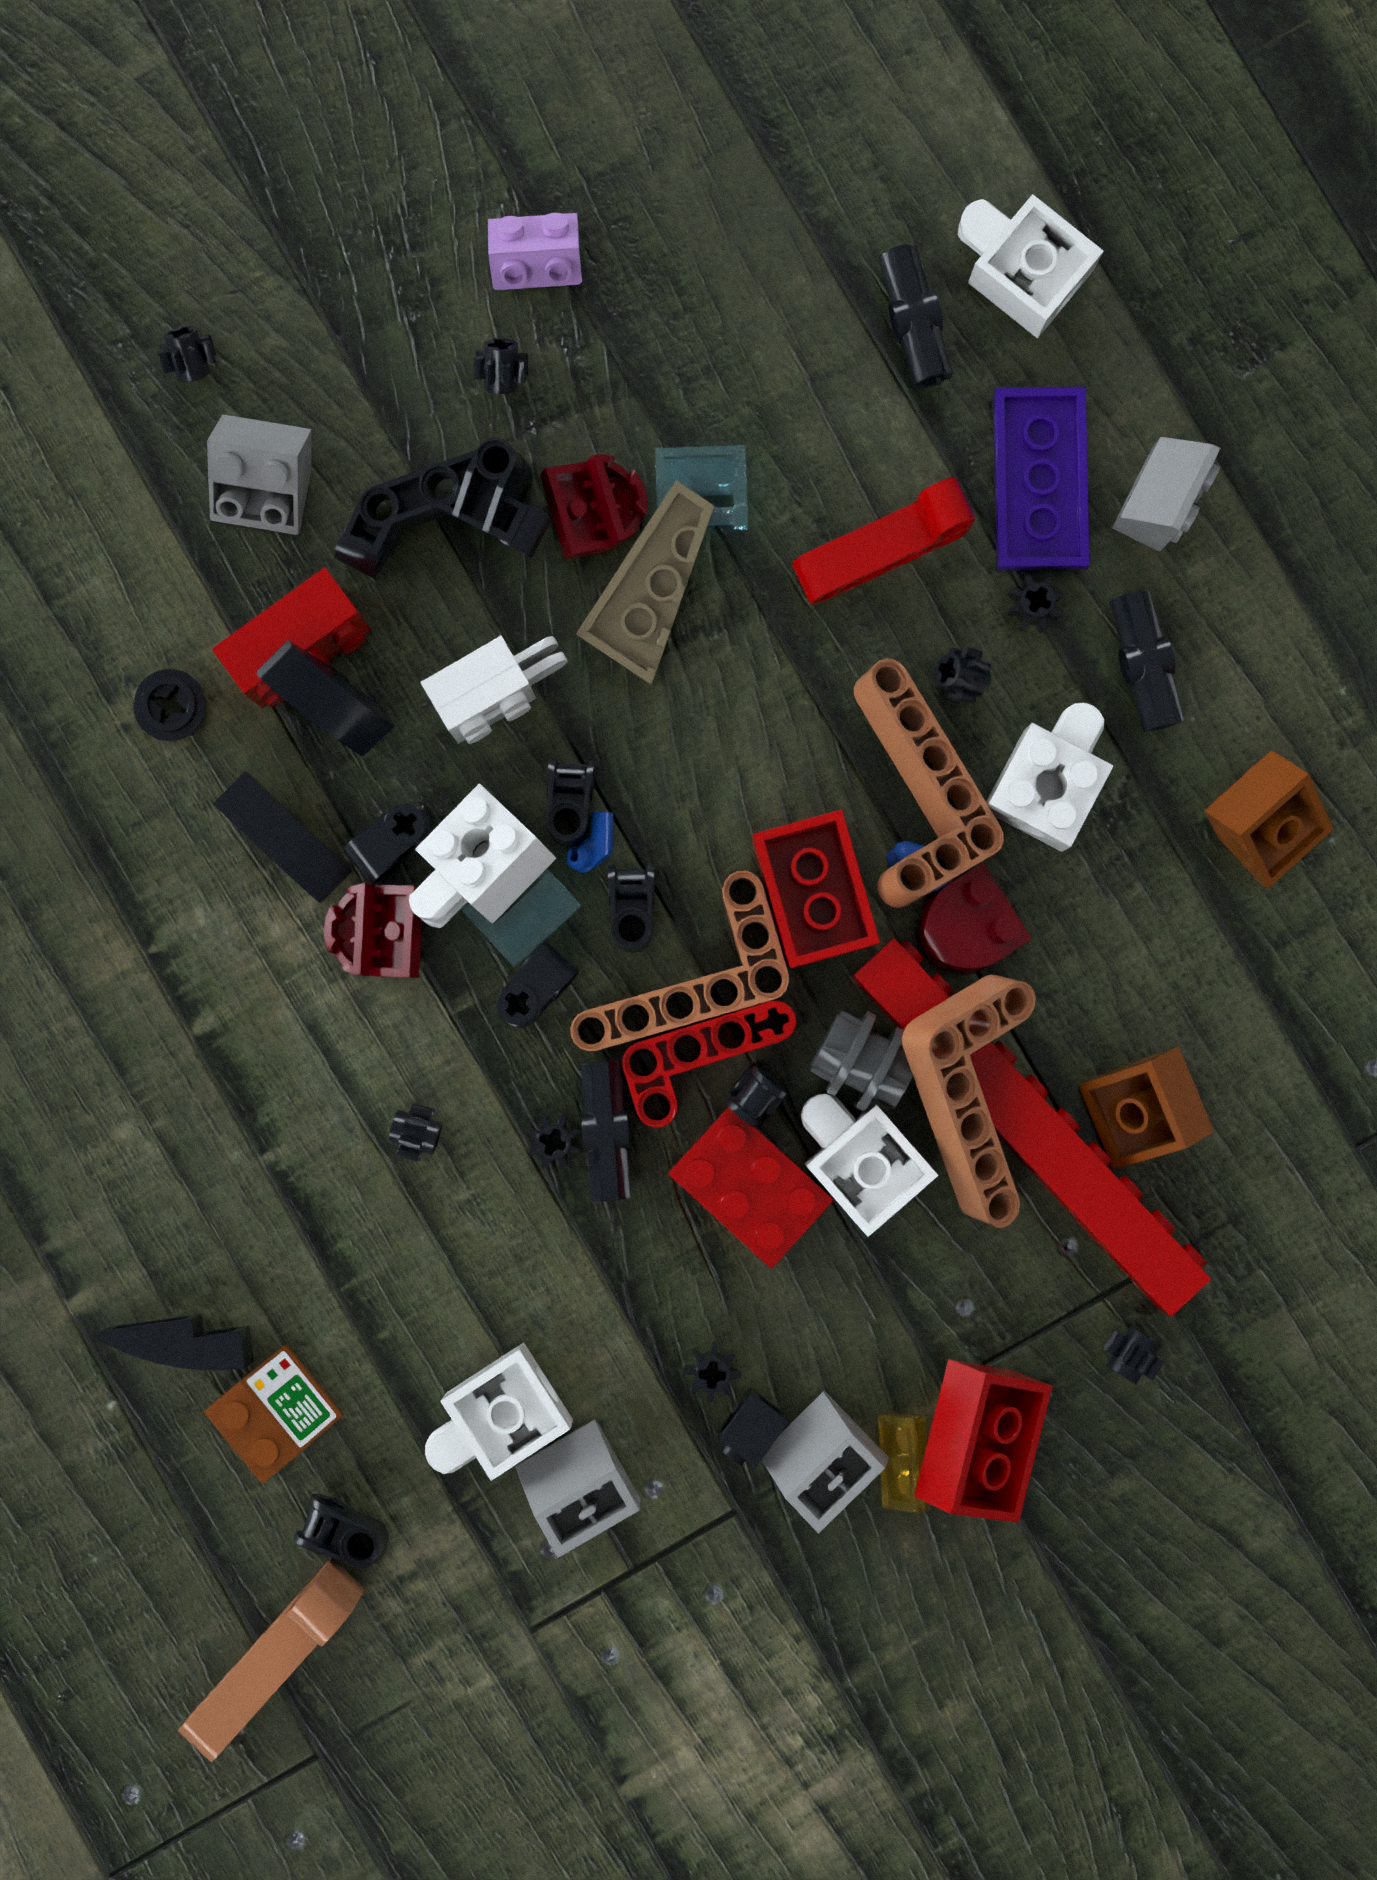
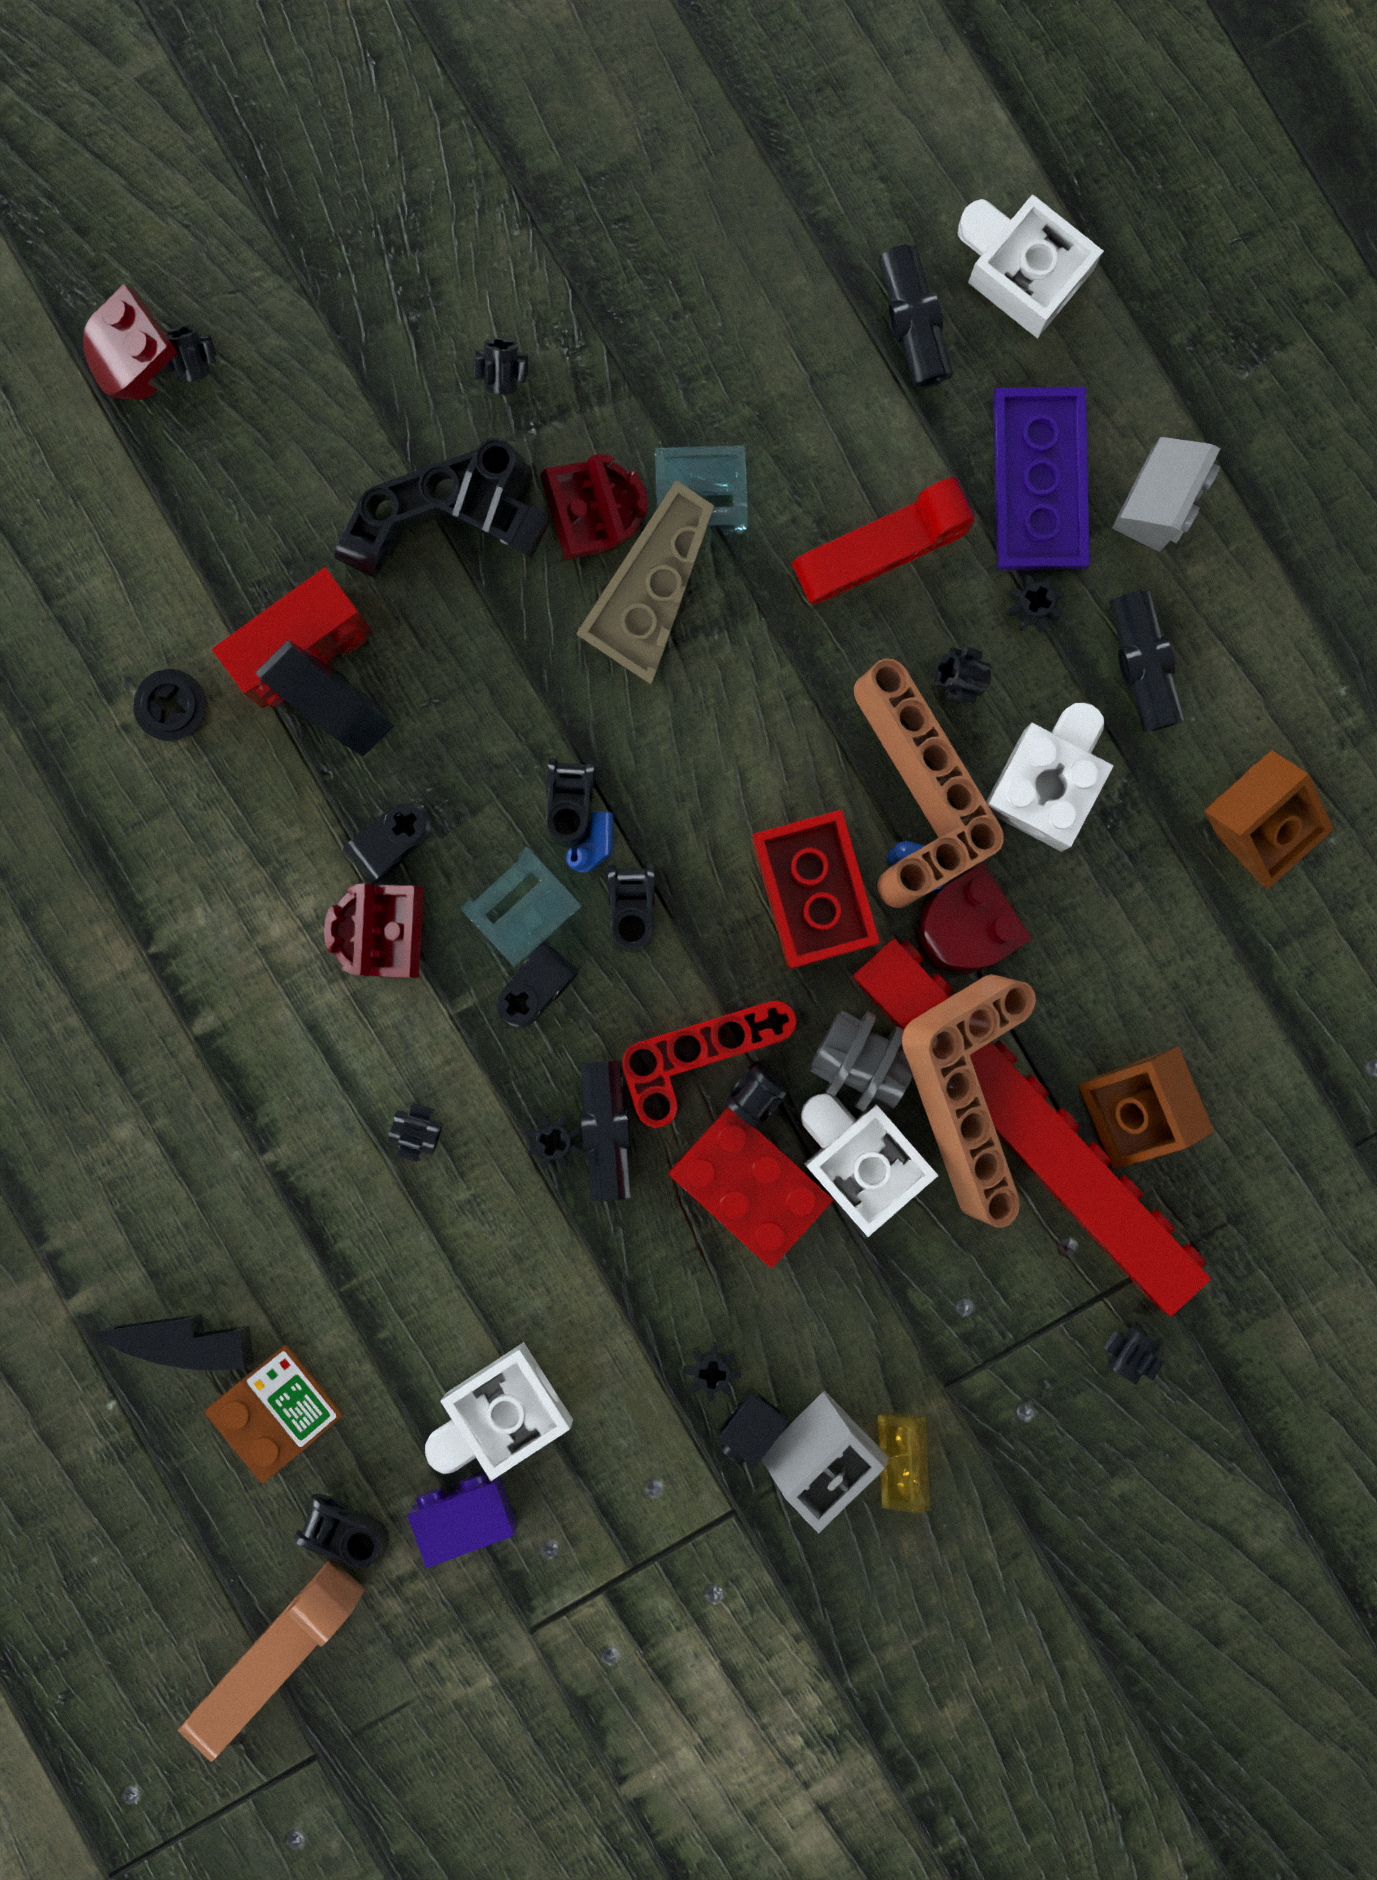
(125, 346): none -> slope
(258, 473): light grey slope -> none
(282, 837): black slope -> none
(461, 1519): none -> dark purple brick
(490, 686): white brick -> none
(490, 876): white brick -> none
(534, 251): lavender bracket -> none
(577, 1488): light grey slope -> none
(699, 989): nougat beam -> none
(983, 1441): red brick -> none

